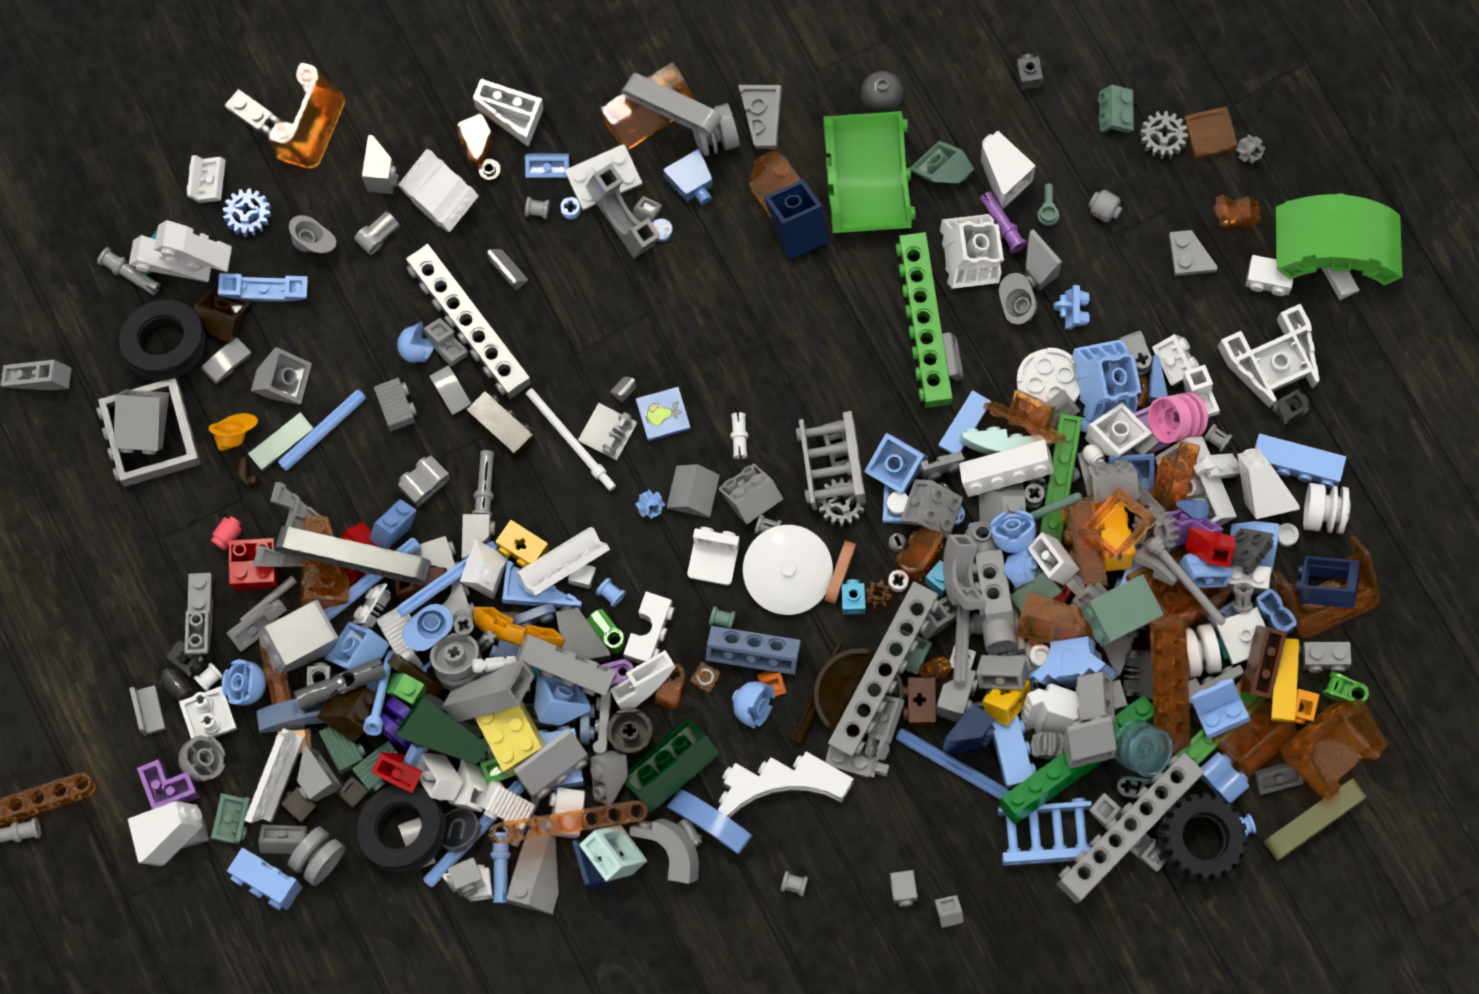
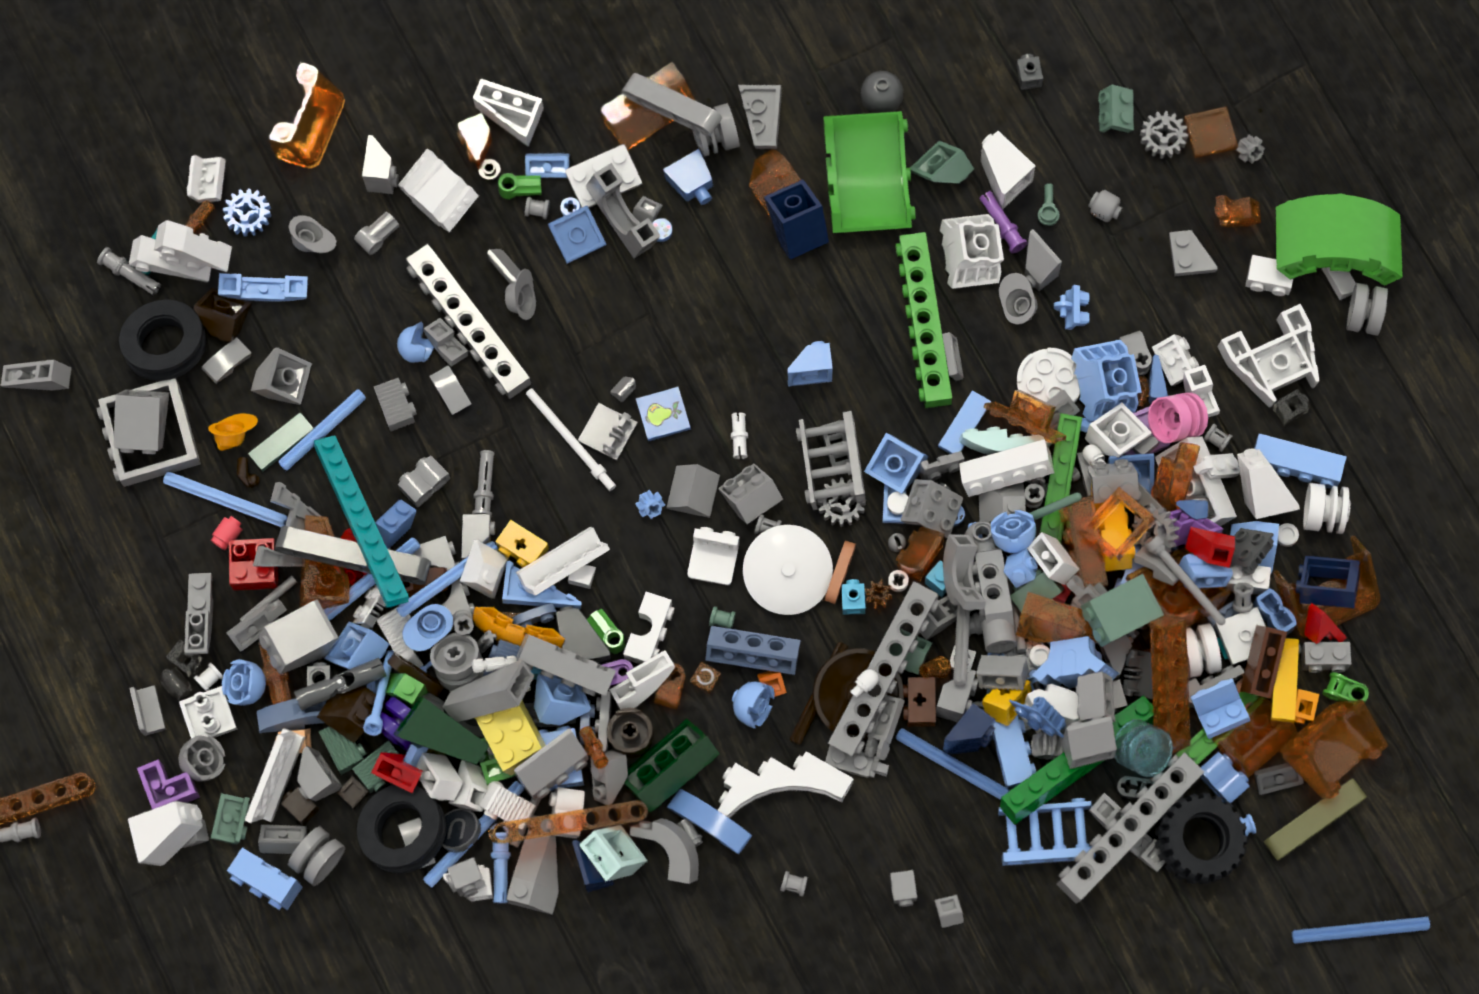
(197, 219): none -> clear orange axle
(225, 499): none -> light blue axle
(251, 112): hinge -> none
(361, 521): none -> teal plate
(501, 424): brick -> none
(521, 185): none -> bright green piece
(521, 296): none -> light grey piece
(577, 234): none -> medium blue tile
(589, 738): none -> clear orange pin
(610, 592): light blue bush -> none
(812, 365): none -> light blue slope
(865, 682): none -> white cylinder
(1041, 716): none -> medium blue hinge
(1320, 626): none -> red slope
(1360, 930): none -> medium blue axle
(1371, 309): none -> light grey wheel

